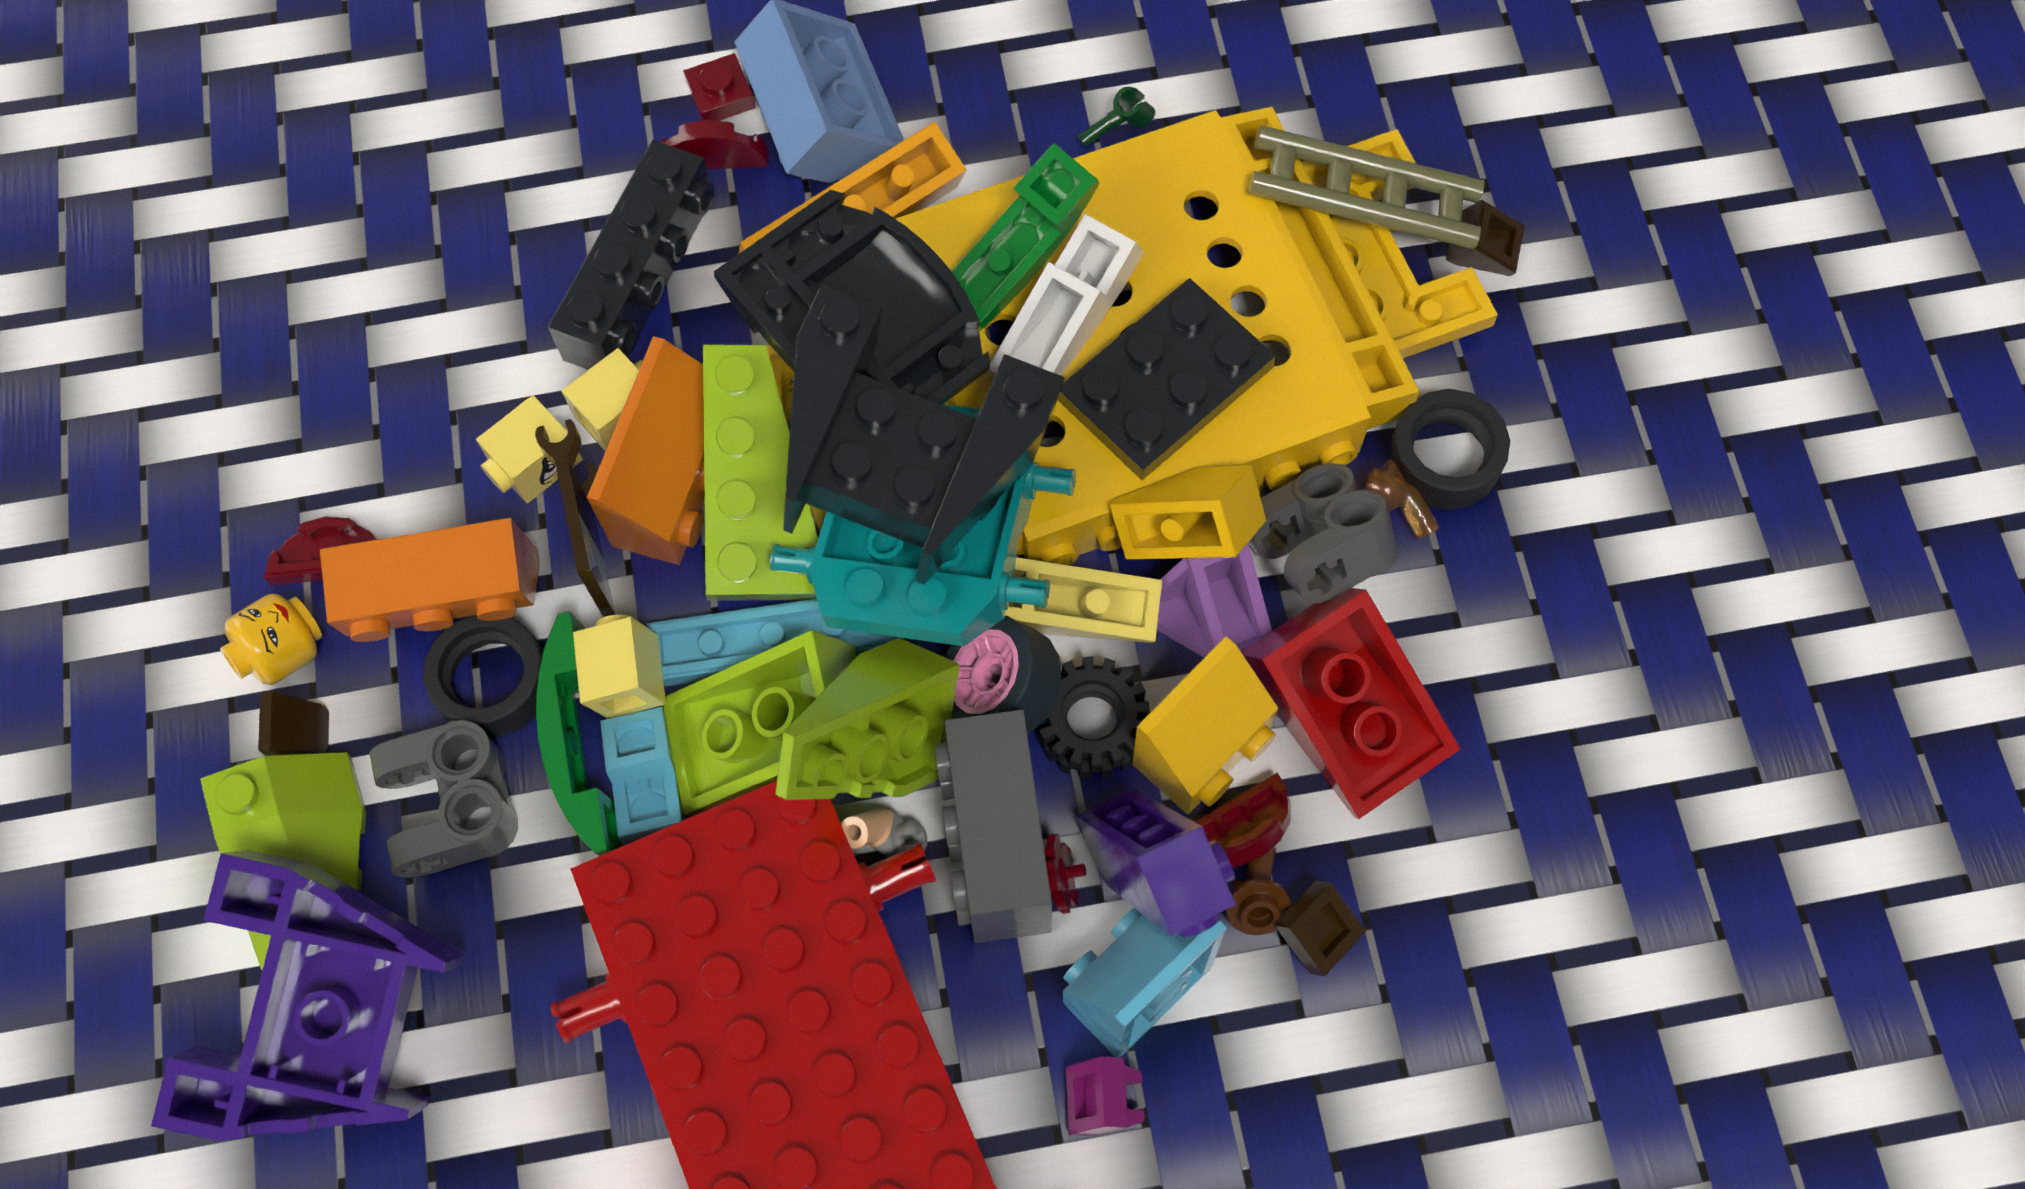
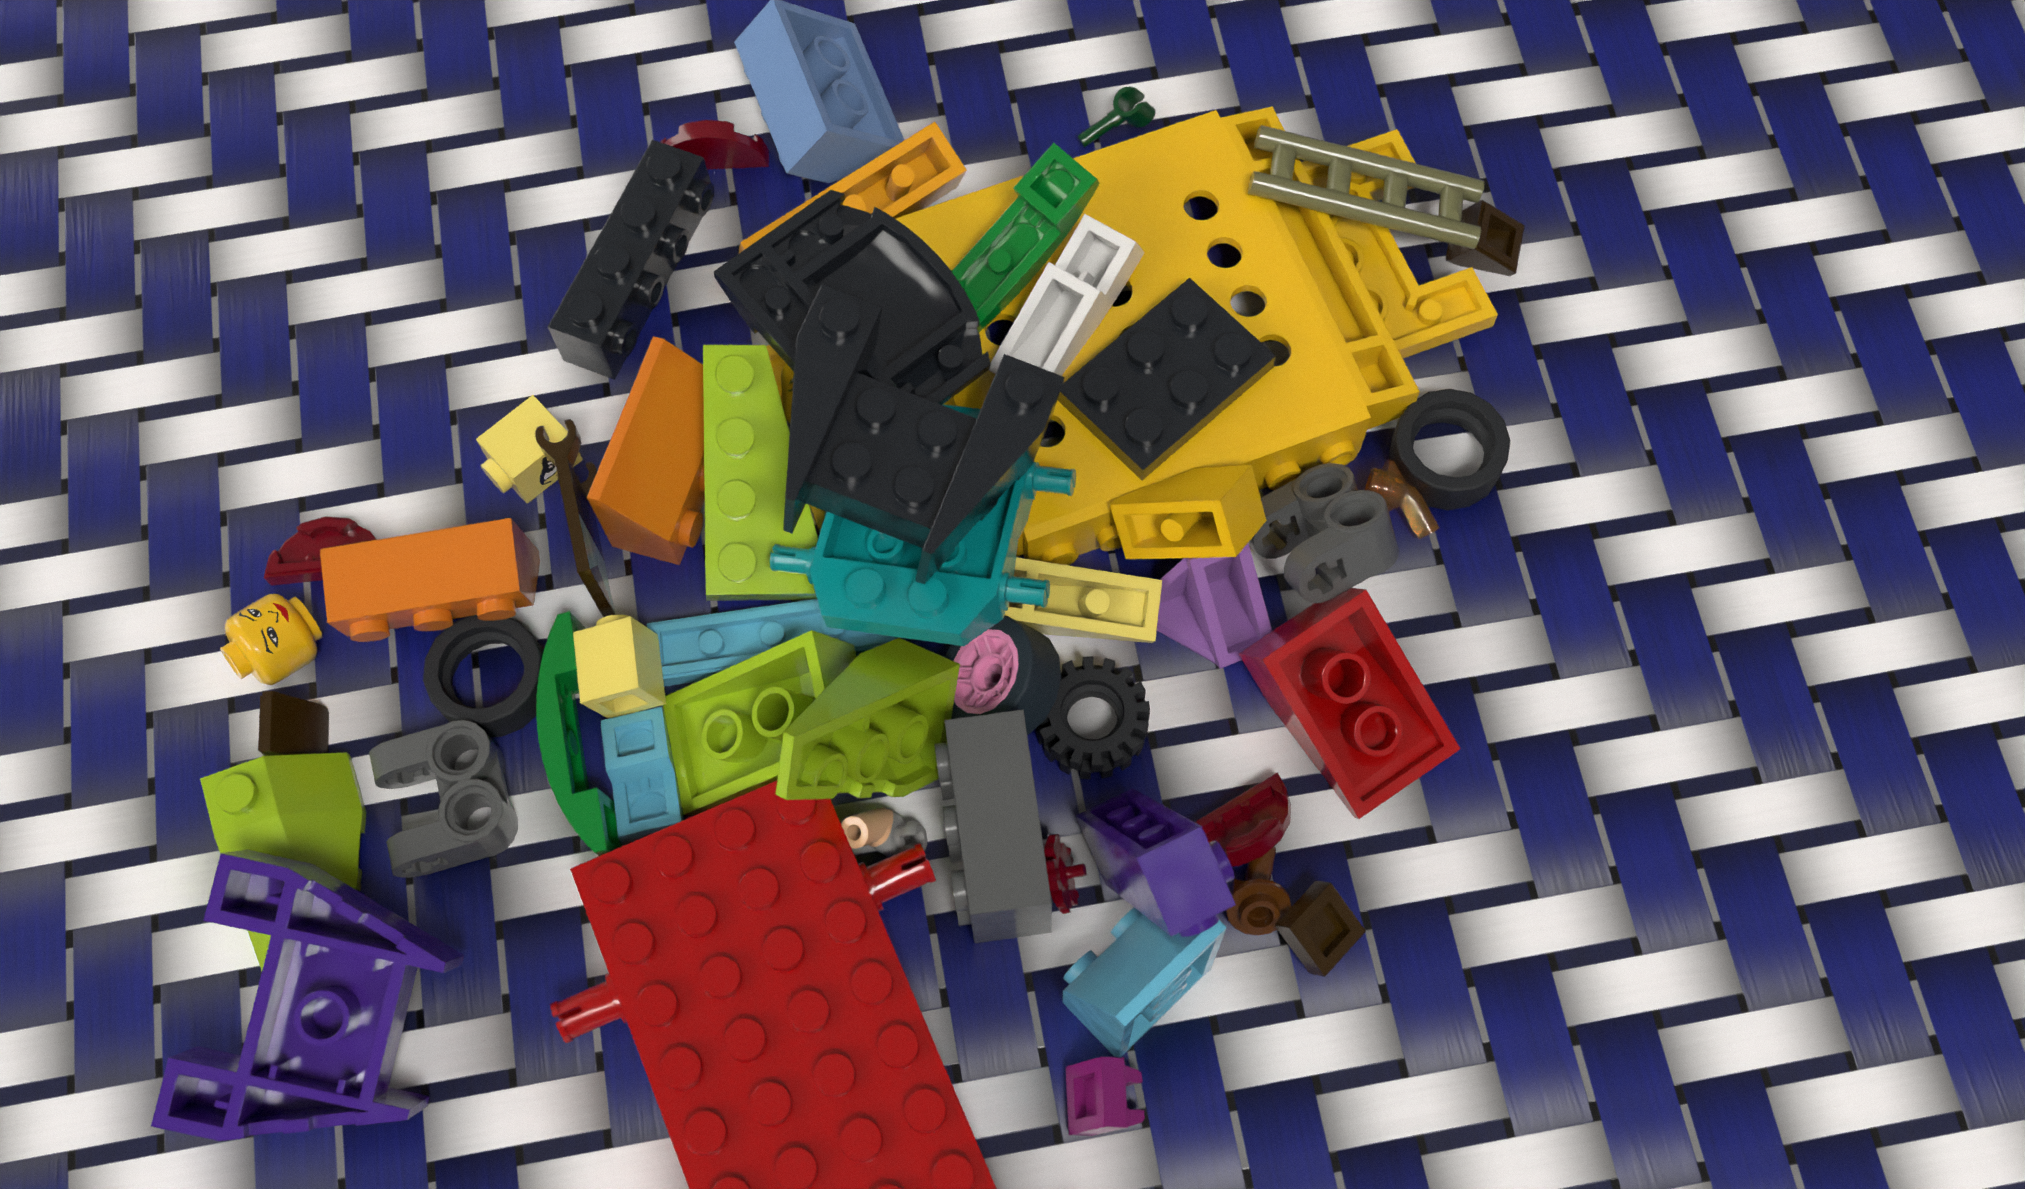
(601, 395): light yellow brick -> none
(719, 88): dark red plate -> none
(1205, 729): yellow slope -> none

